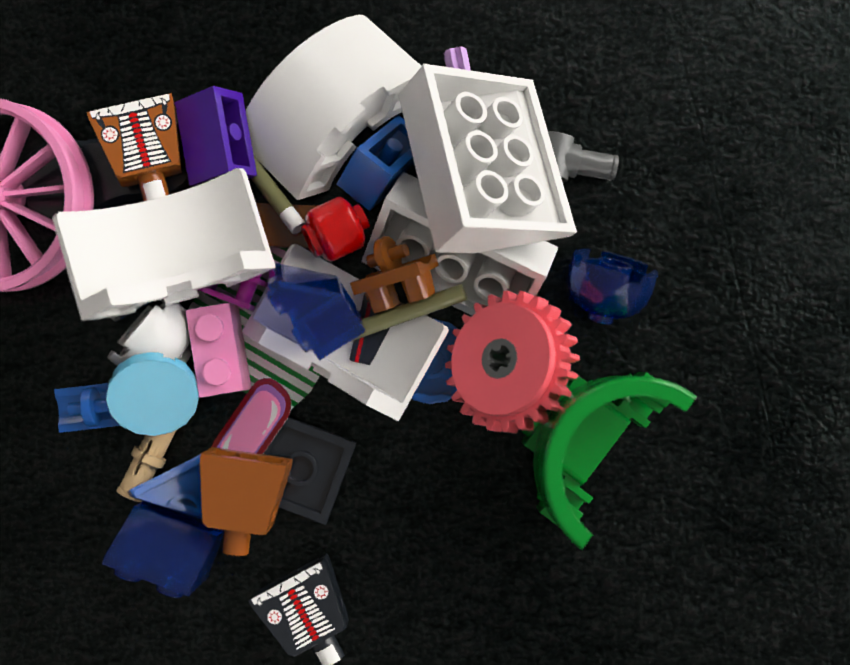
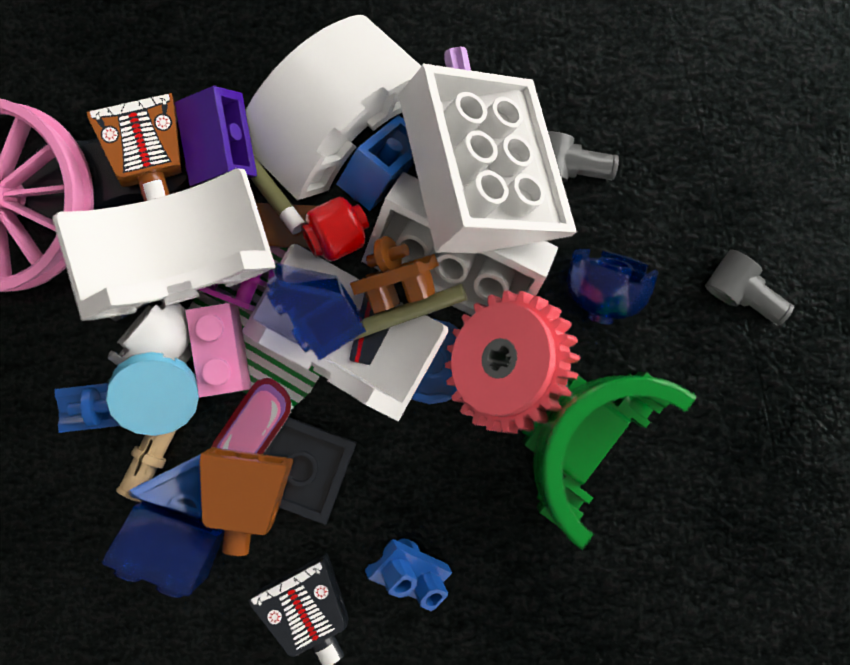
(411, 573): none -> blue hips
(739, 282): none -> dark grey pin

